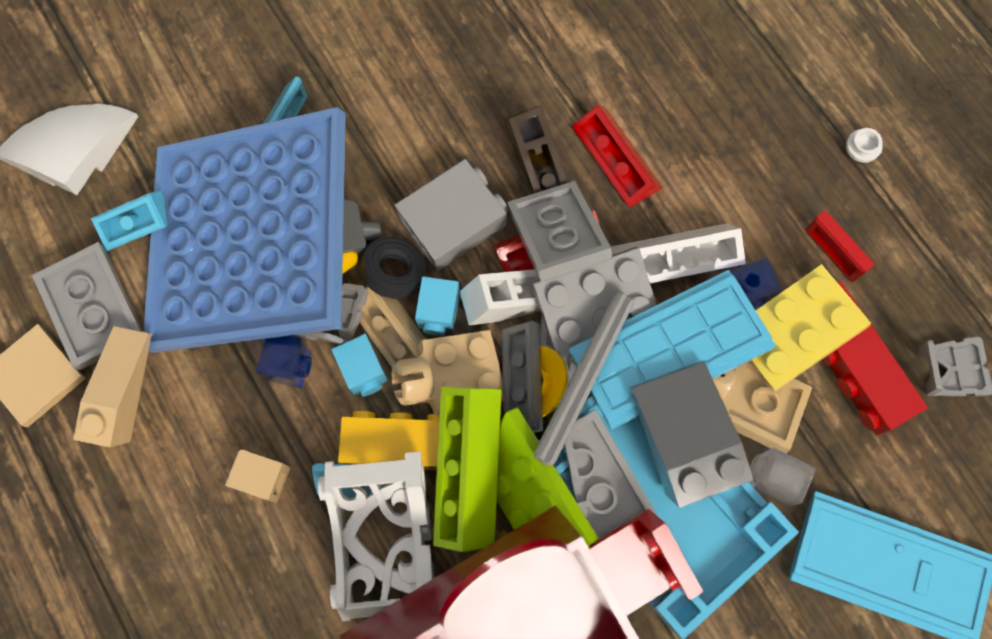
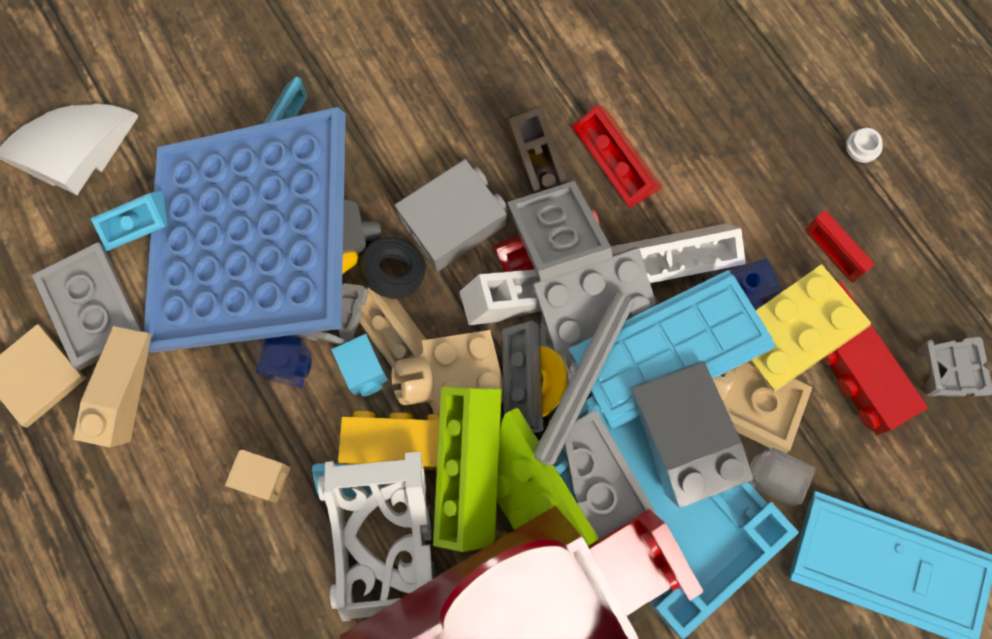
(437, 306): medium azure brick -> none

